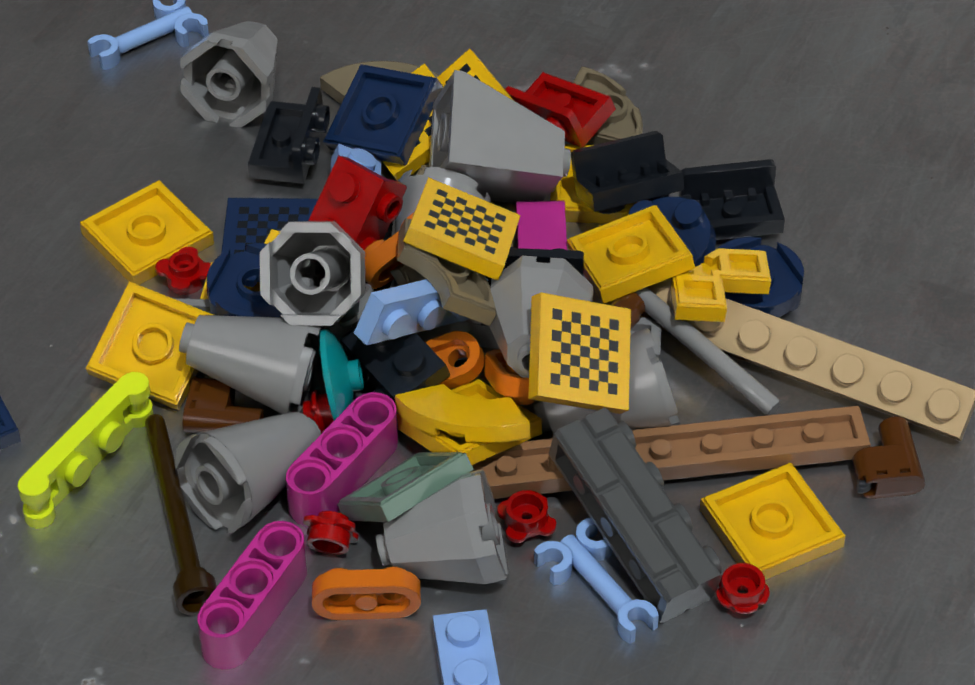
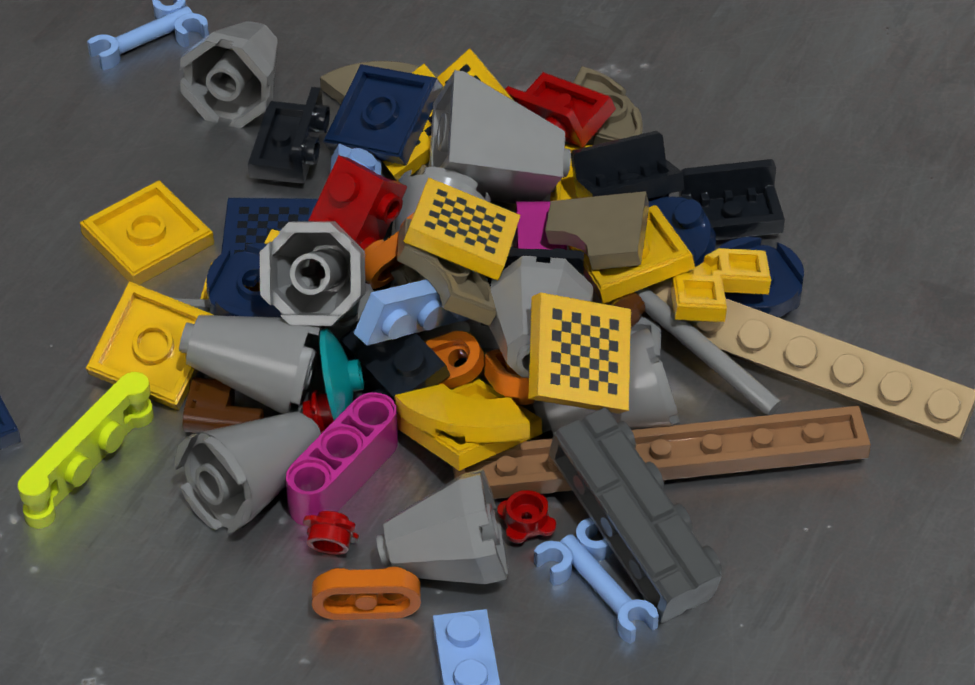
(184, 271): red plate -> none
(193, 582): dark brown piece -> none
(252, 595): dark pink beam -> none
(404, 486): sand green tile -> none
(603, 227): none -> dark tan tile
(742, 578): red plate -> none
(772, 521): yellow tile -> none
(889, 468): reddish brown piece -> none

